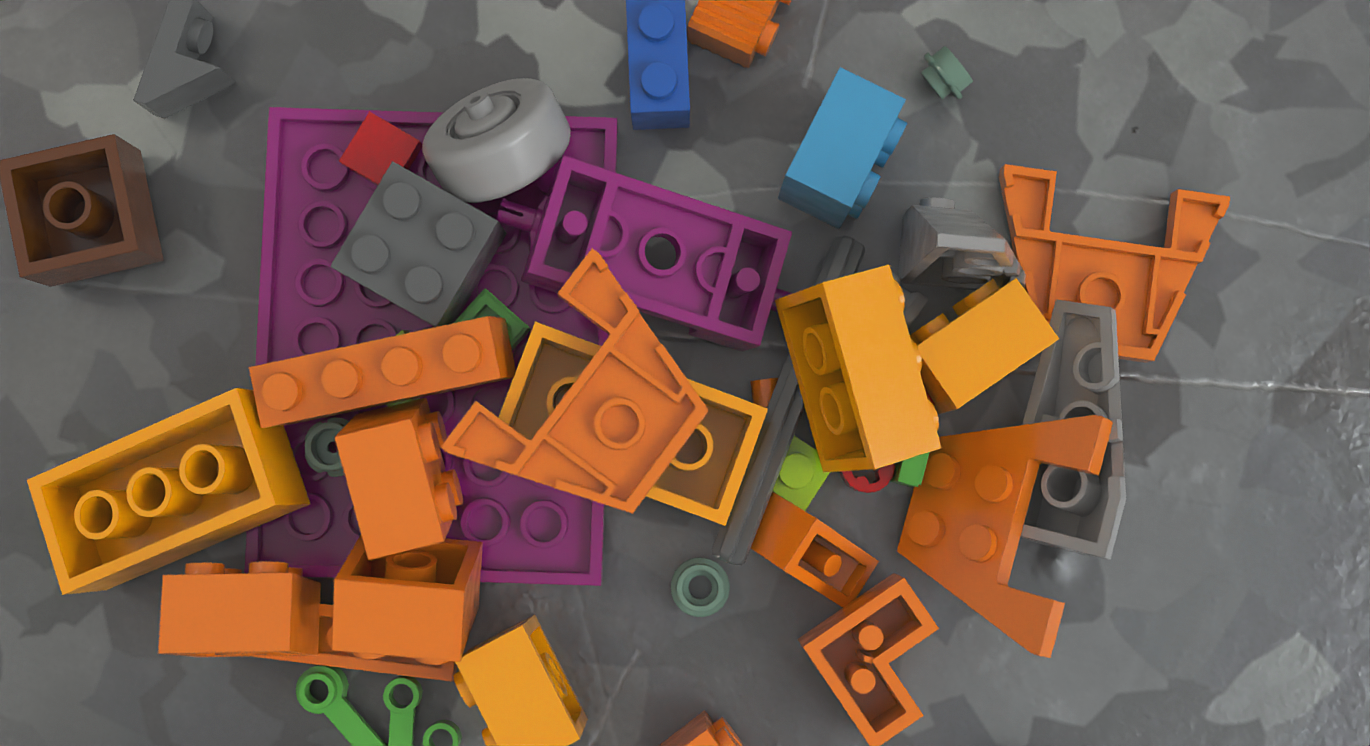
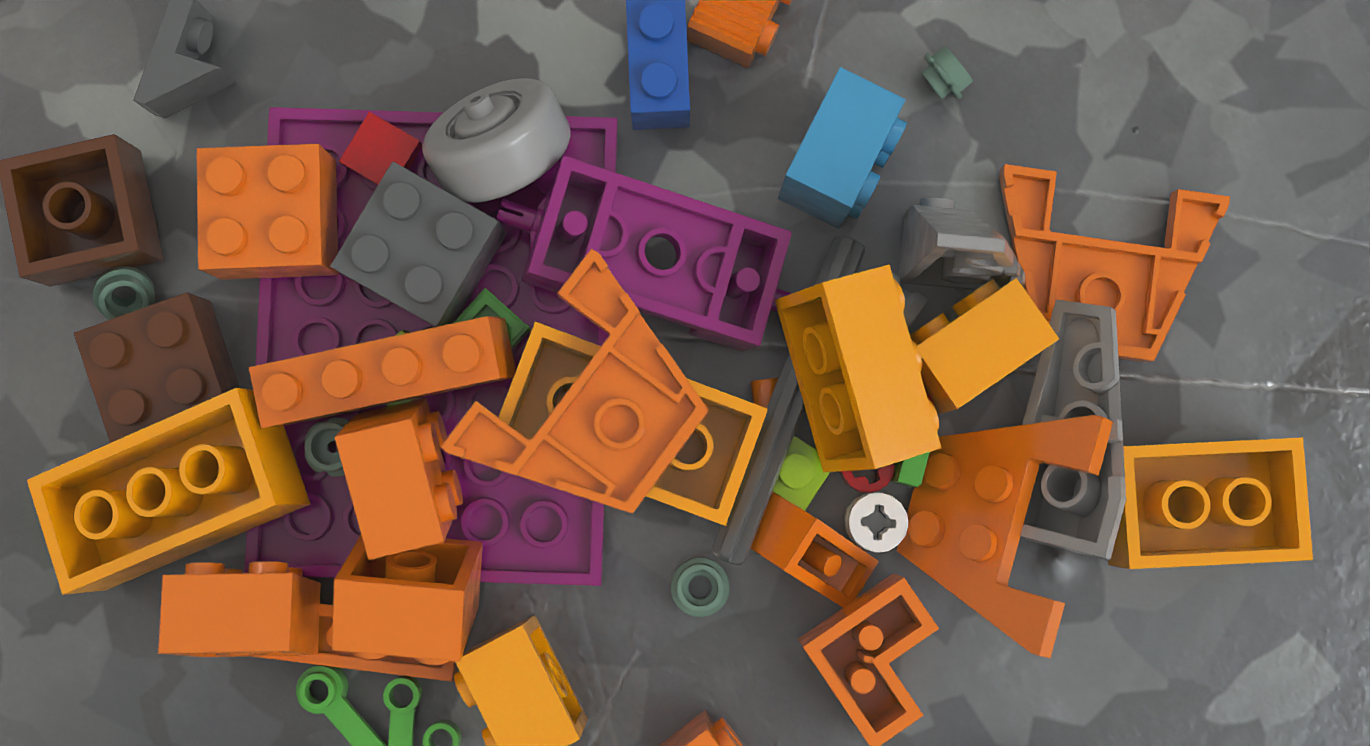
(112, 306): none -> sand green plate
(155, 363): none -> reddish brown brick
(266, 211): none -> orange brick
(864, 521): none -> white wheel
(1214, 504): none -> light orange brick

